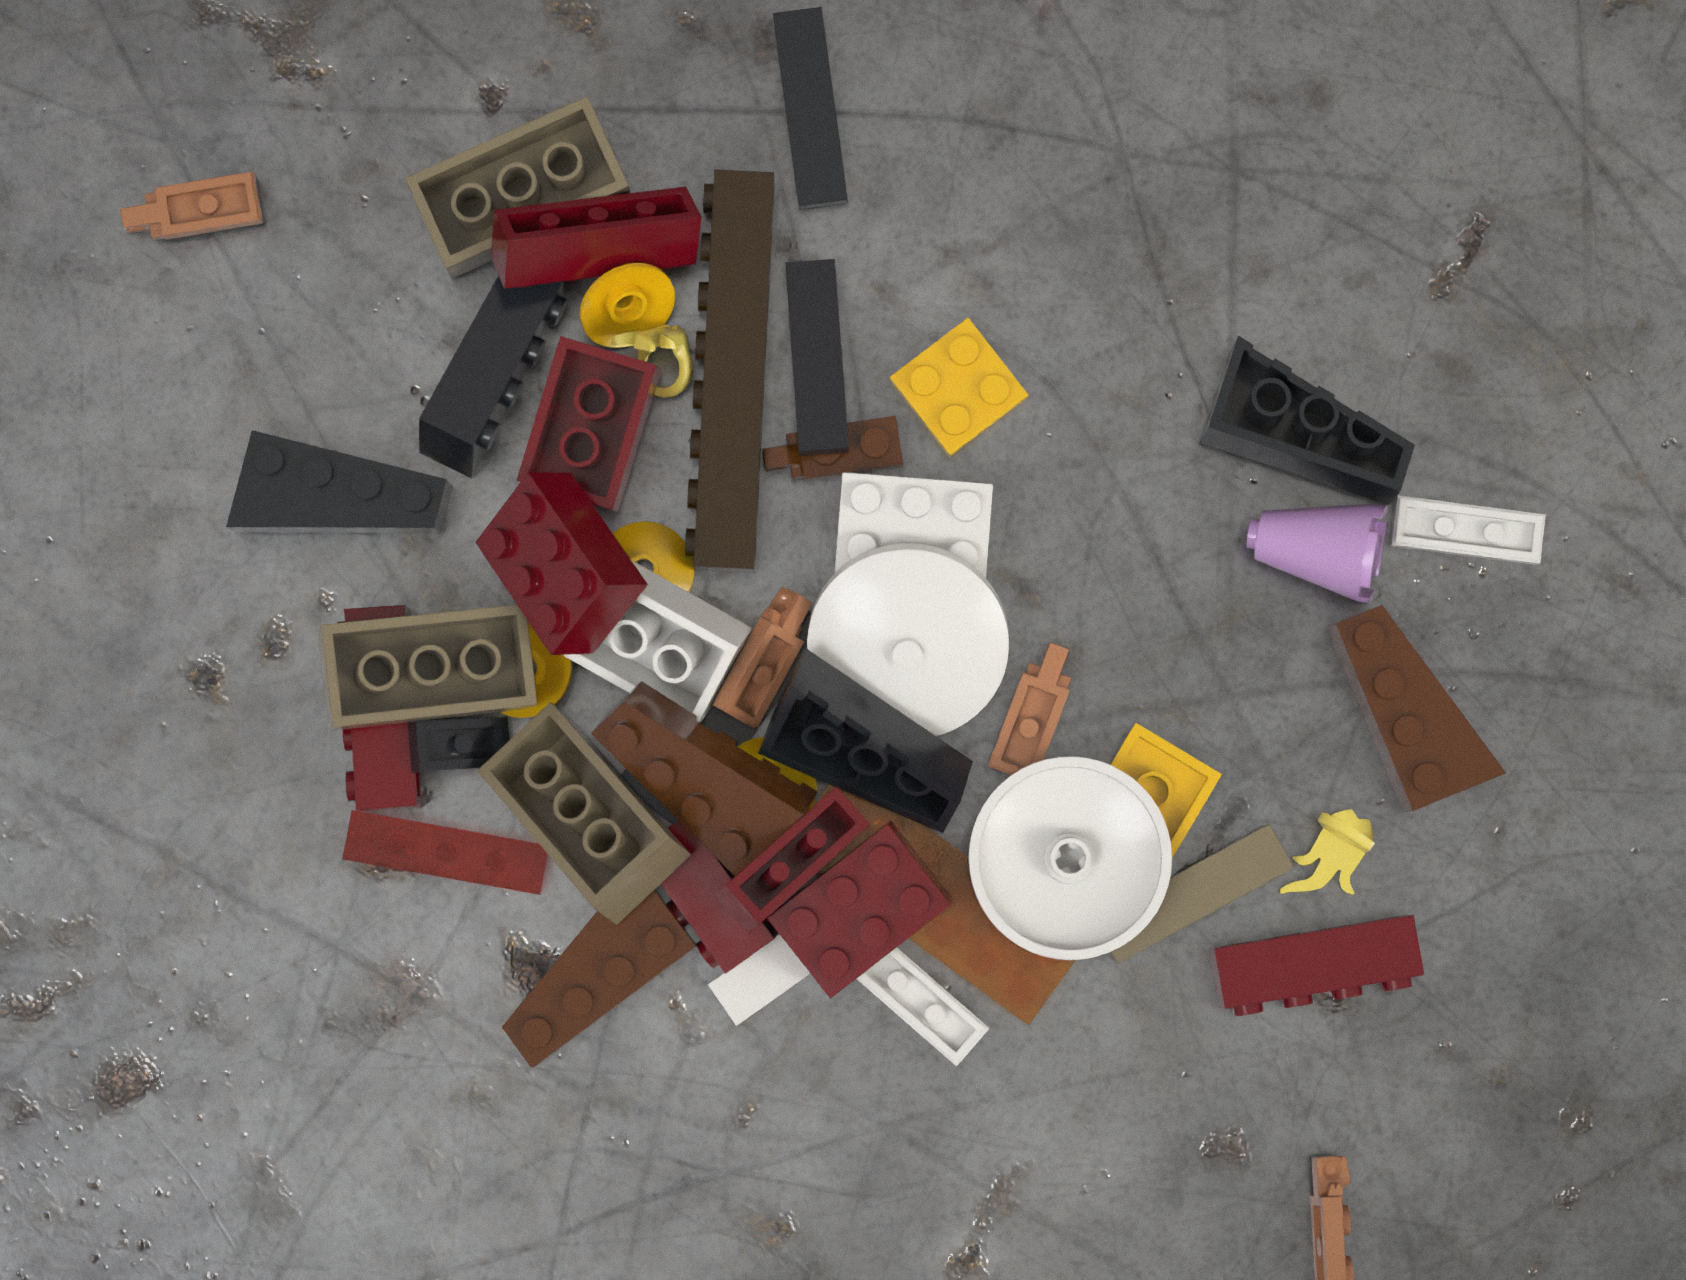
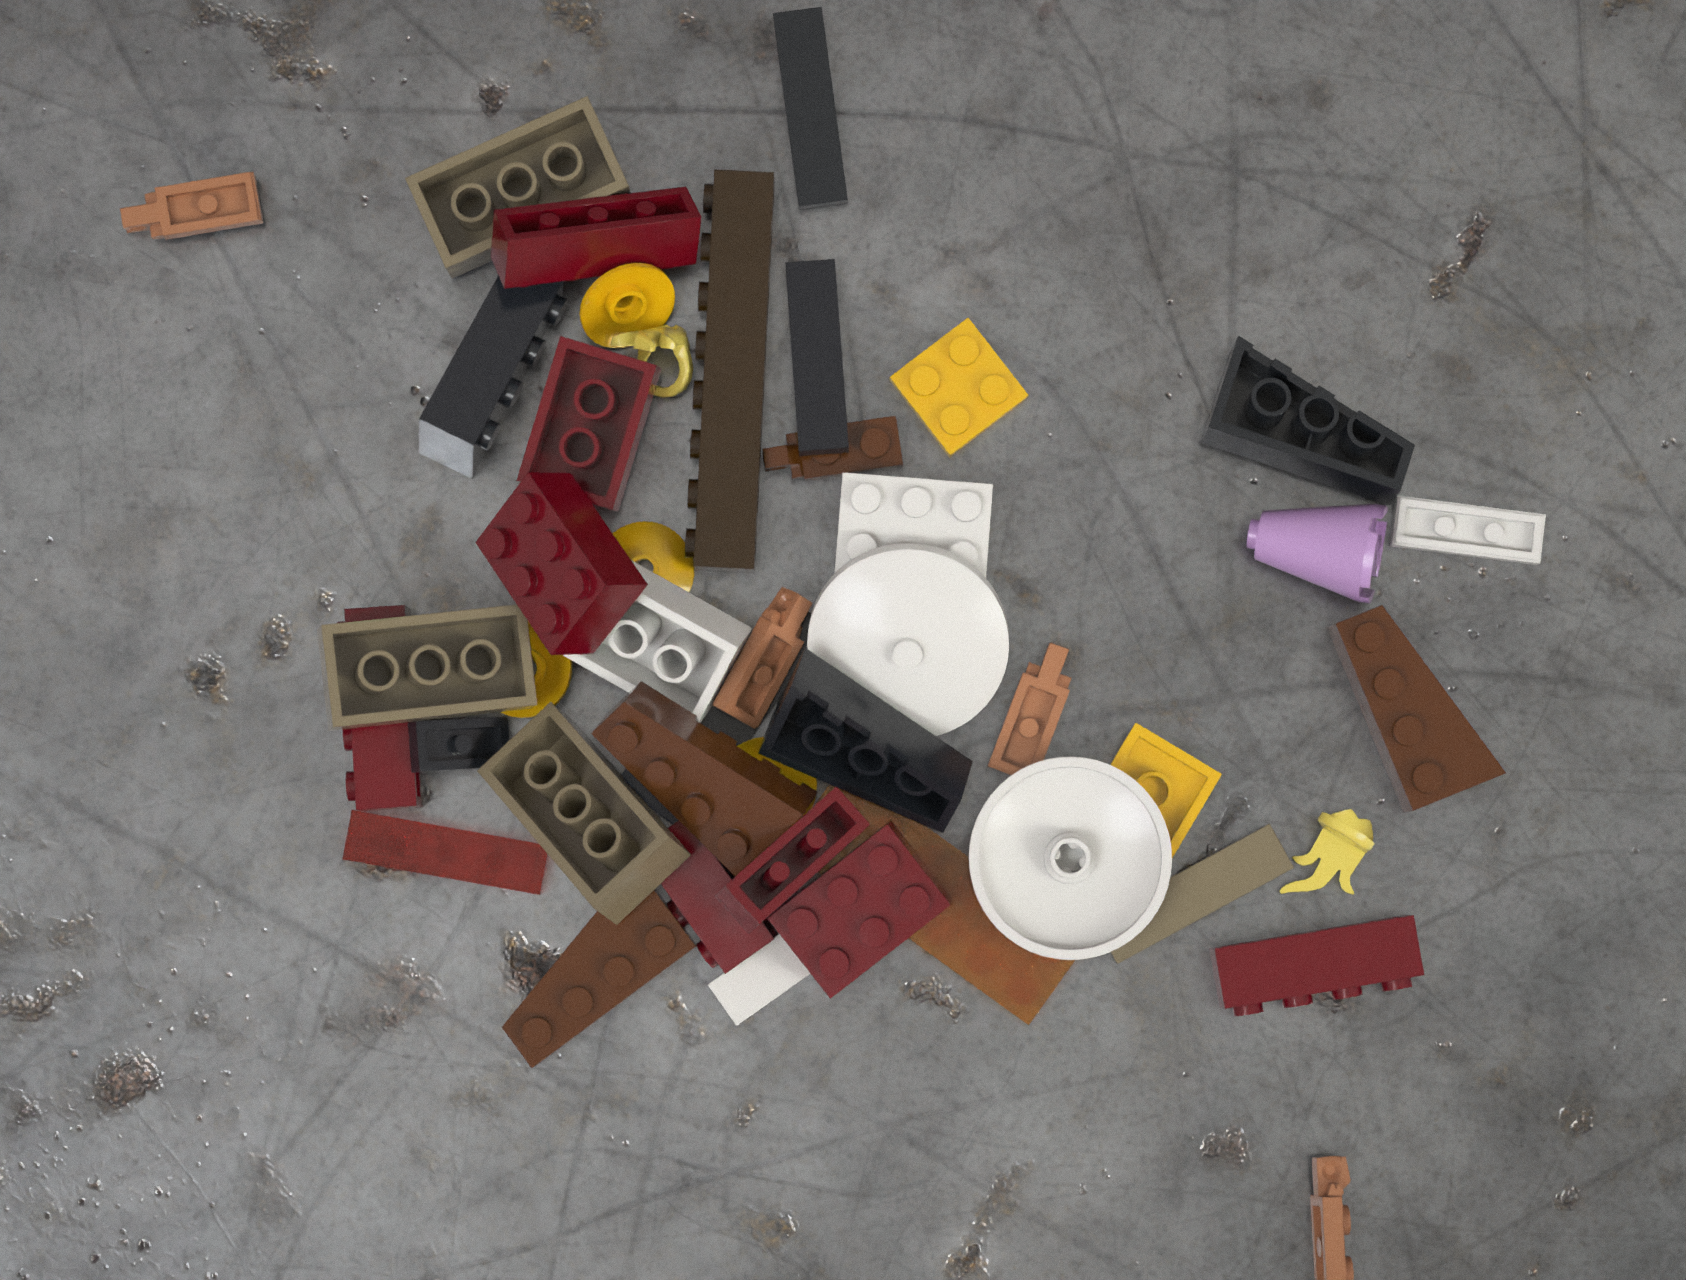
(320, 490): black wedge -> none
(924, 1005): white tile -> none

